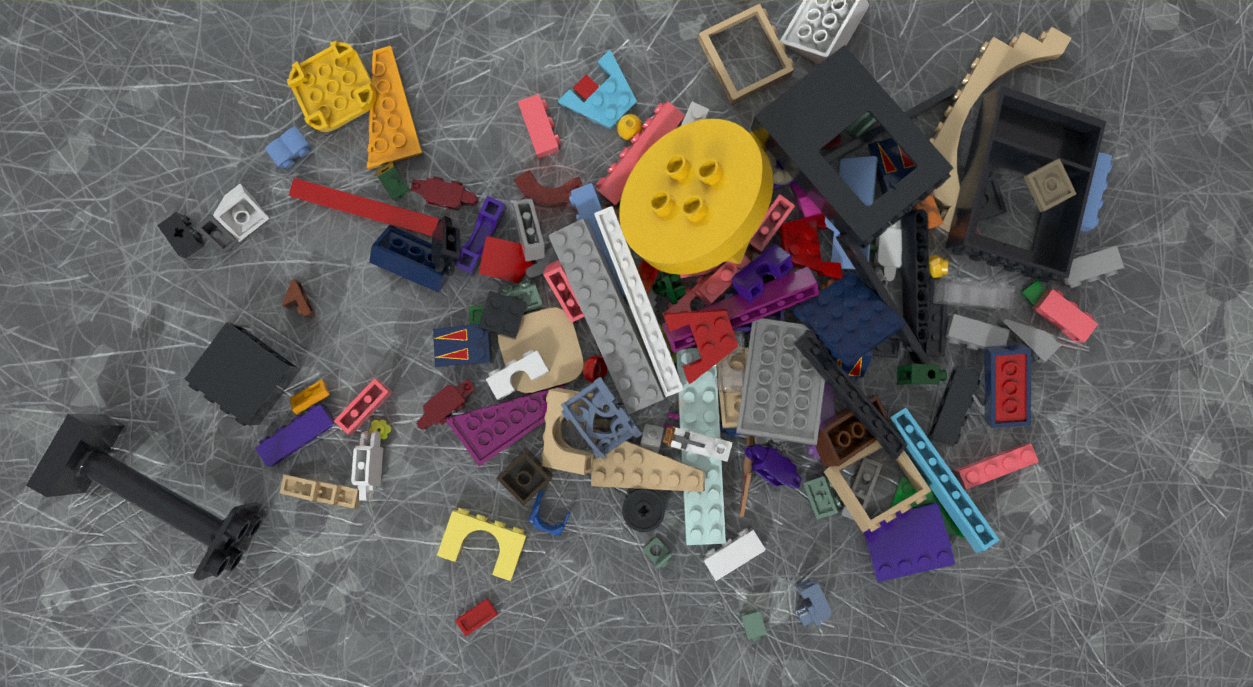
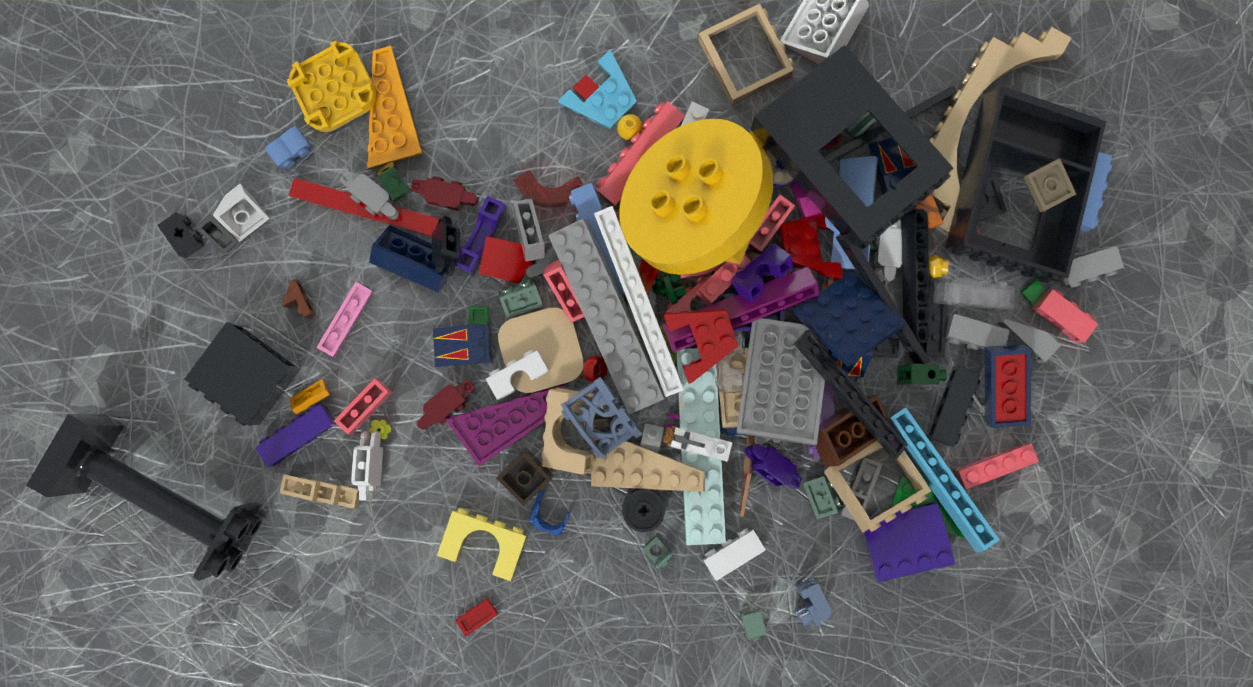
(345, 319): none -> bright pink plate
(371, 194): none -> light grey hinge
(502, 315): black plate -> none
(539, 125): coral brick -> none

